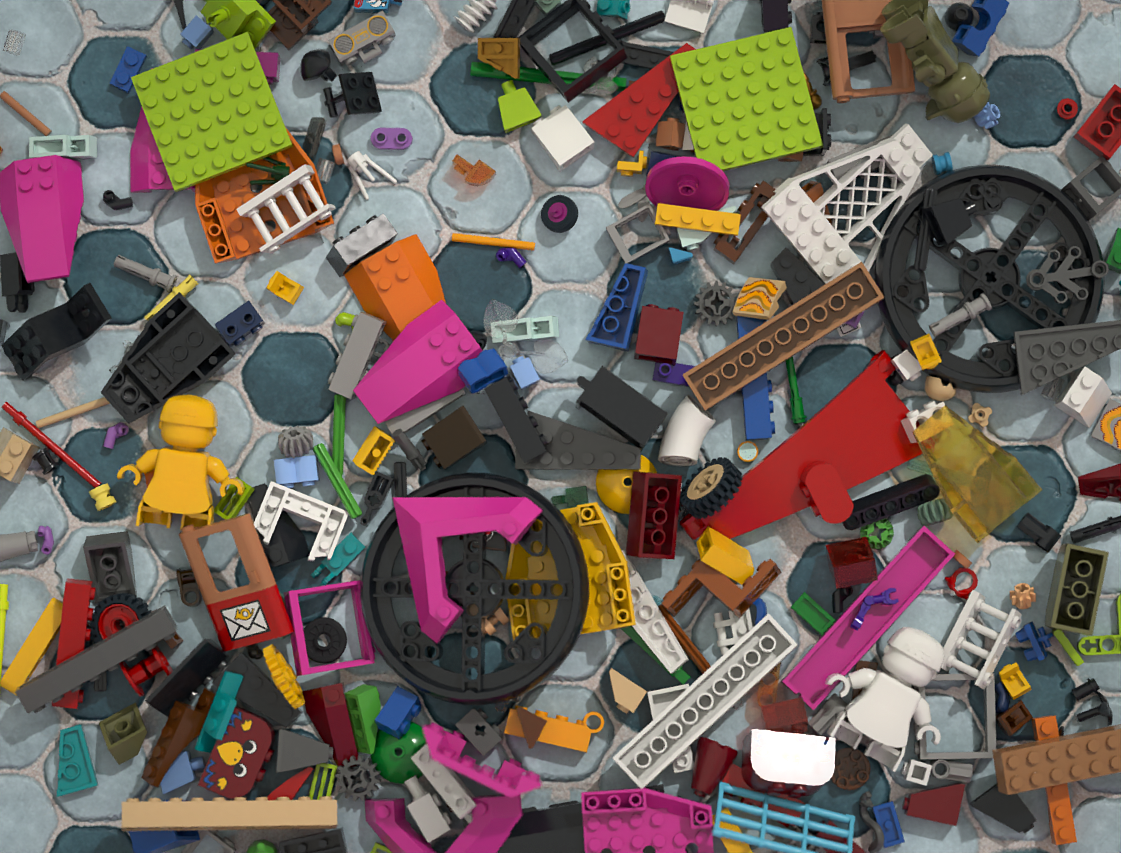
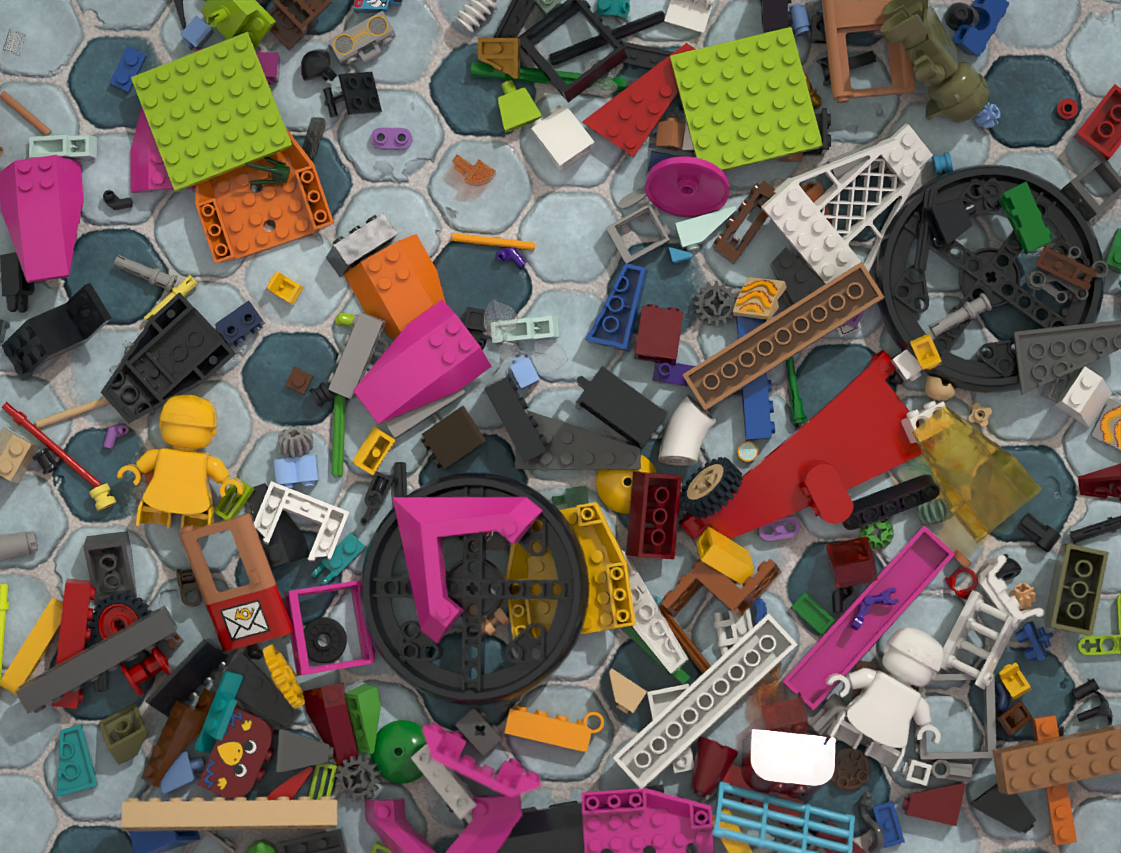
(48, 543): medium lavender arm -> none
(268, 199): white fence -> none
(299, 380): none -> reddish brown plate
(321, 394): none -> black wheel
(324, 170): clear piece -> none
(337, 481): bright green axle -> none
(338, 156): nougat tile -> none
(359, 163): white plant -> none
(398, 712): blue brick -> none
(409, 449): dark grey piece -> none
(427, 811): white brick -> none
(474, 319): none -> black plate
(482, 370): blue brick -> none
(531, 725): reddish brown slope -> none
(559, 213): black wheel -> none
(629, 168): yellow bracket -> none
(697, 219): yellow plate -> none
(779, 529): none -> medium lavender plate
(800, 20): none -> medium blue brick
(995, 590): none -> white piece
(1009, 569): none -> black brick
(1025, 218): none -> green wedge
(1065, 267): none -> reddish brown plate
(1068, 647): lime tile -> none

